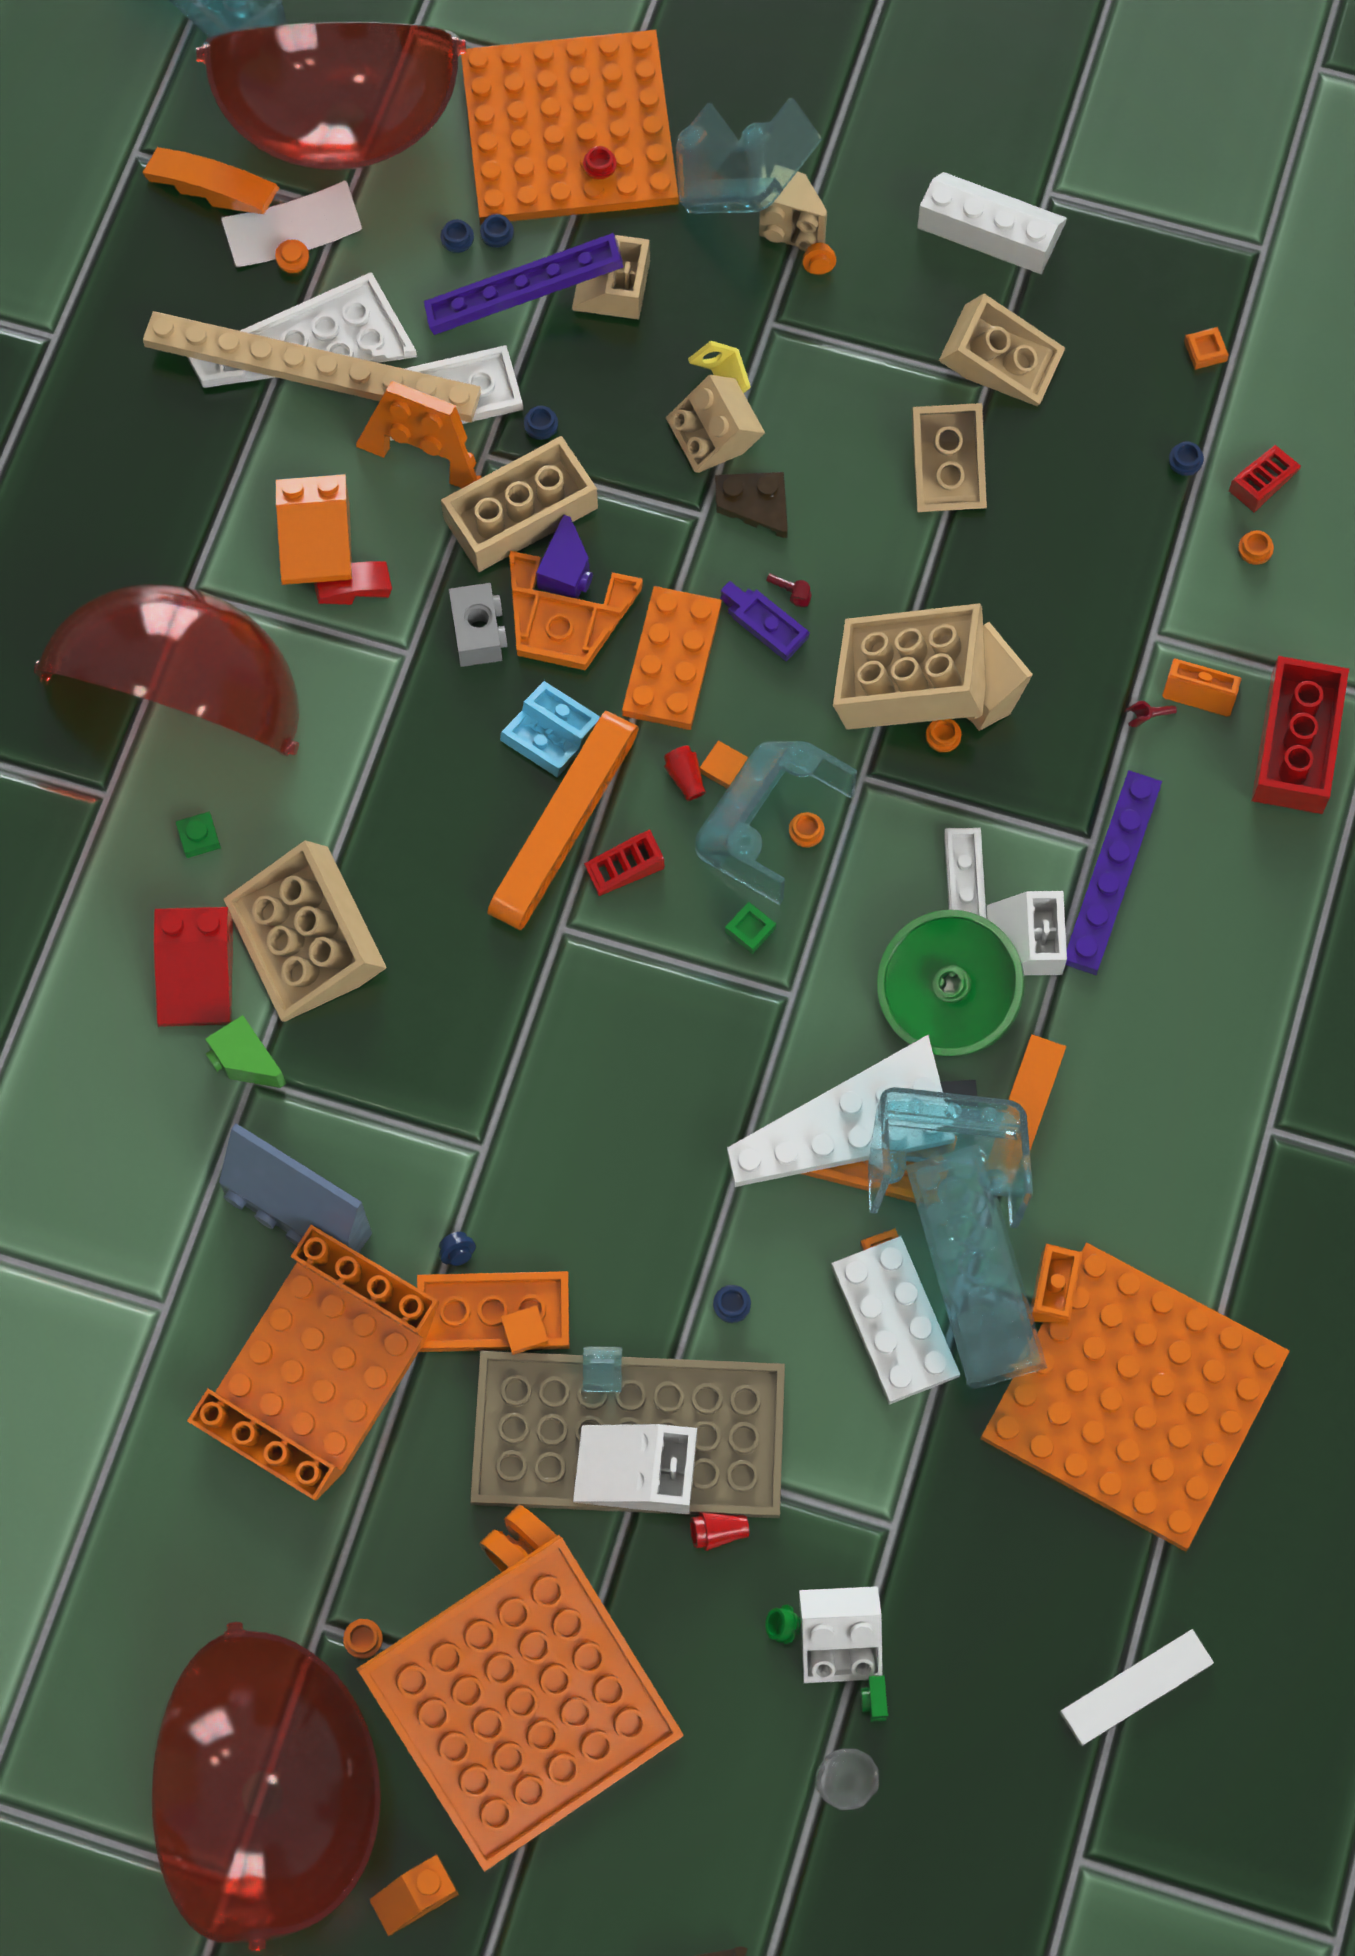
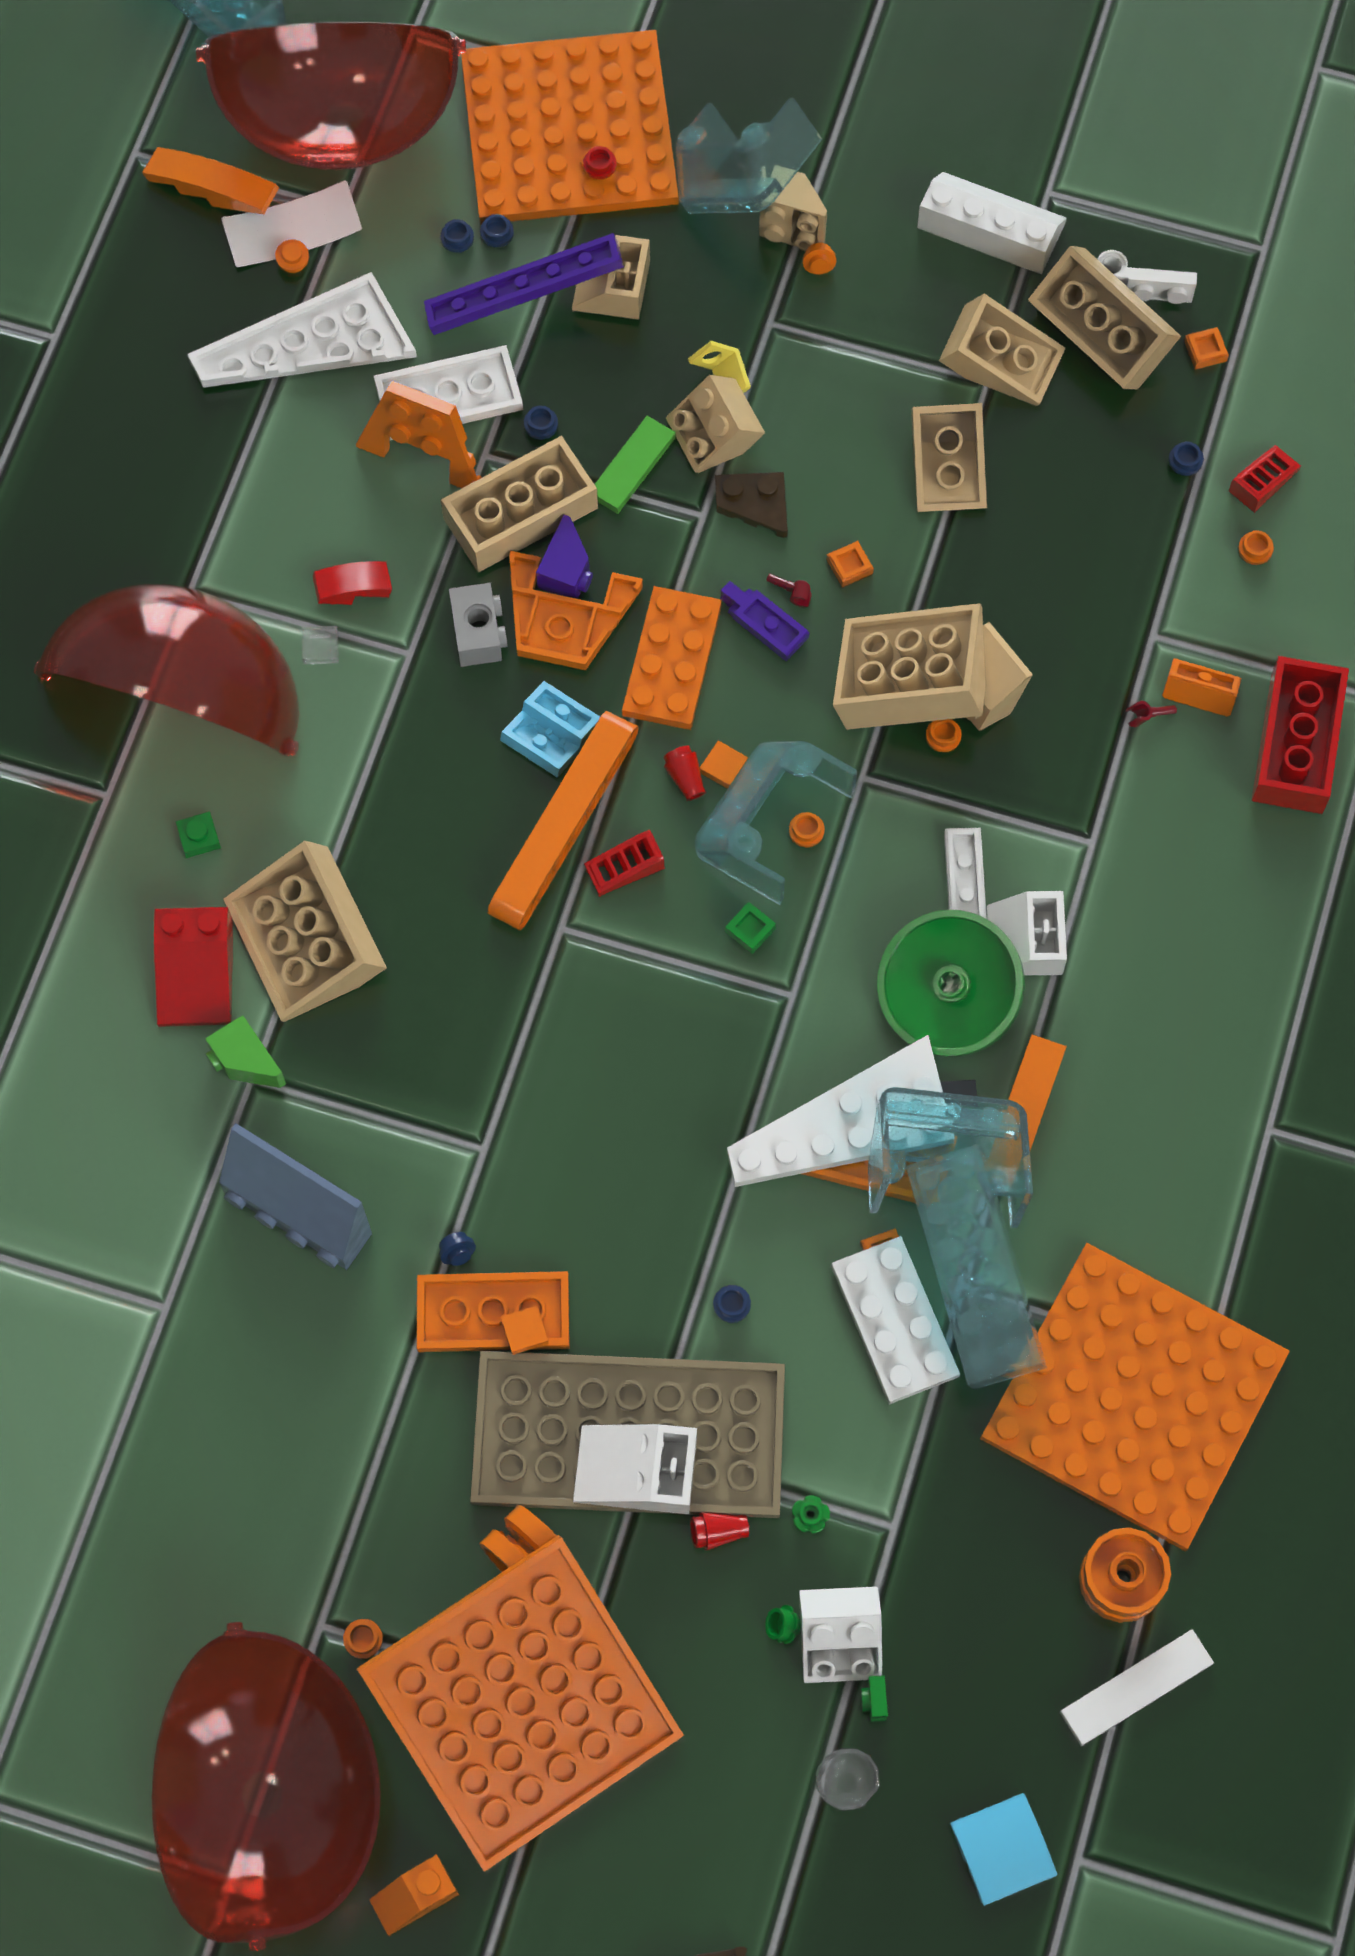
(299, 362): tan plate -> none
(314, 529): orange slope -> none
(318, 1365): orange slope -> none
(320, 645): none -> clear tile
(602, 1369): clear light blue slope -> none
(633, 463): none -> bright green tile
(803, 1522): none -> green plate
(850, 564): none -> orange tile
(1003, 1849): none -> medium azure slope
(1055, 1284): orange slope -> none
(1104, 317): none -> tan brick
(1112, 872): dark purple plate -> none
(1138, 1556): none -> orange wheel
(1150, 283): none -> white plate

